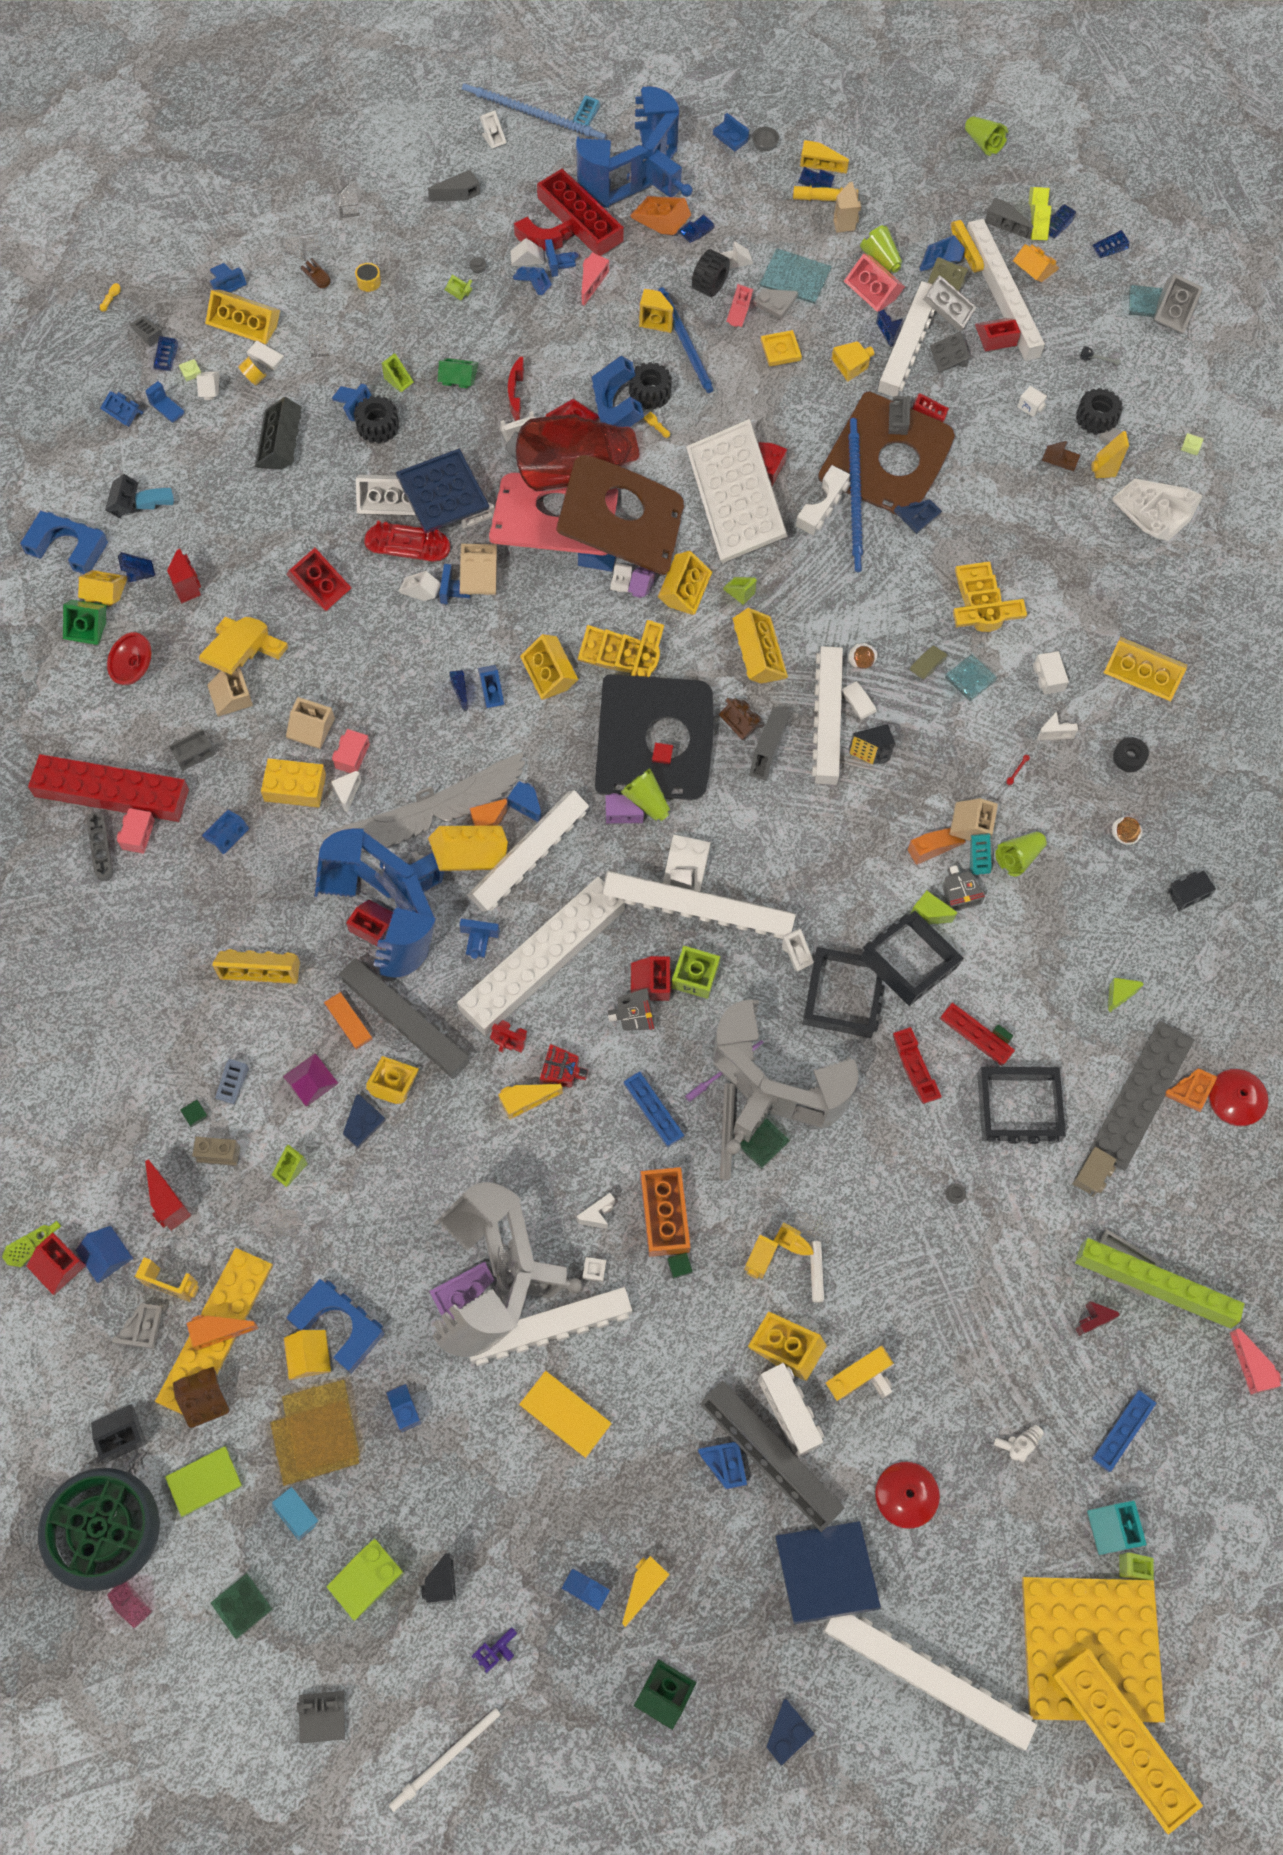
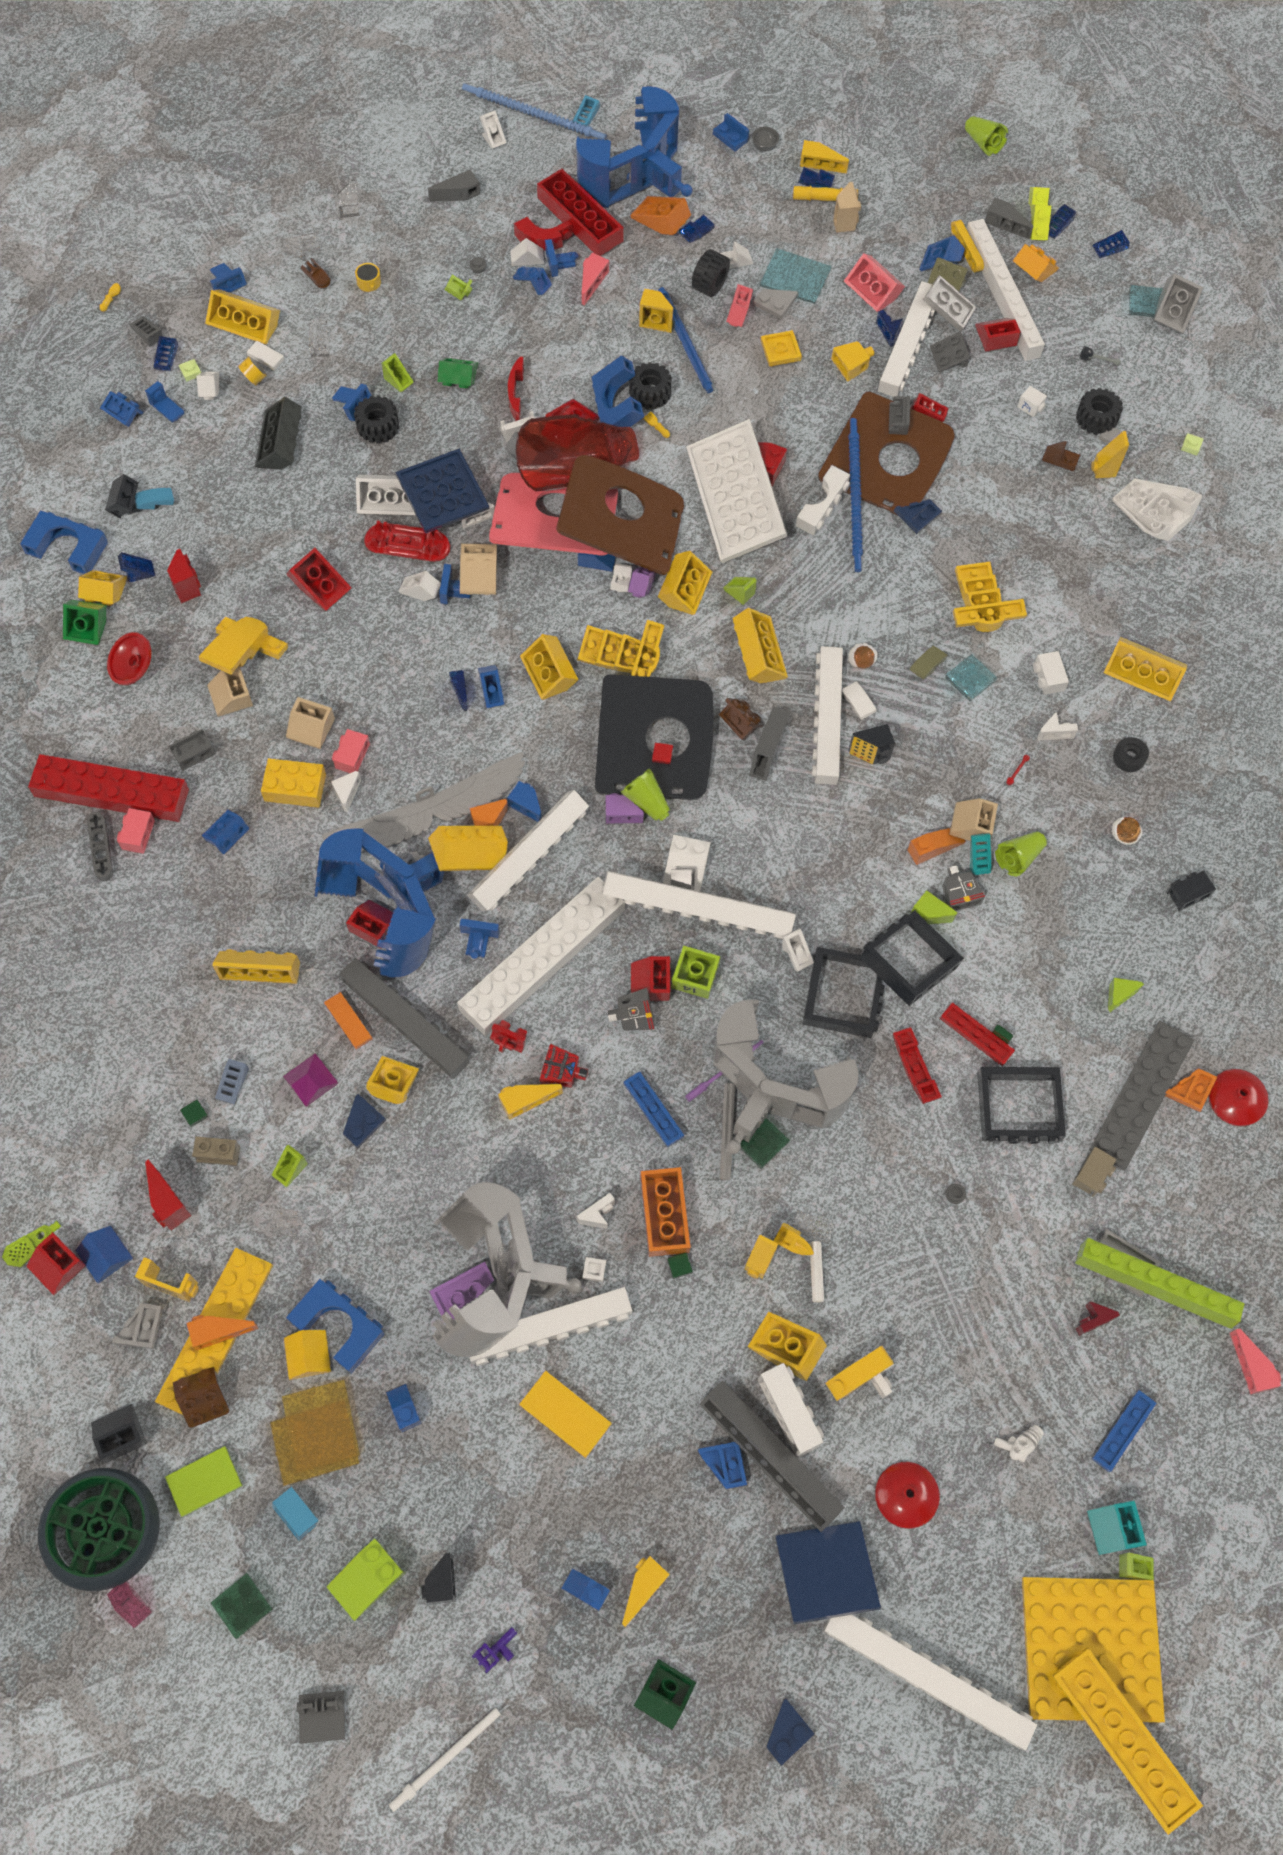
(882, 248): lime cone -> none

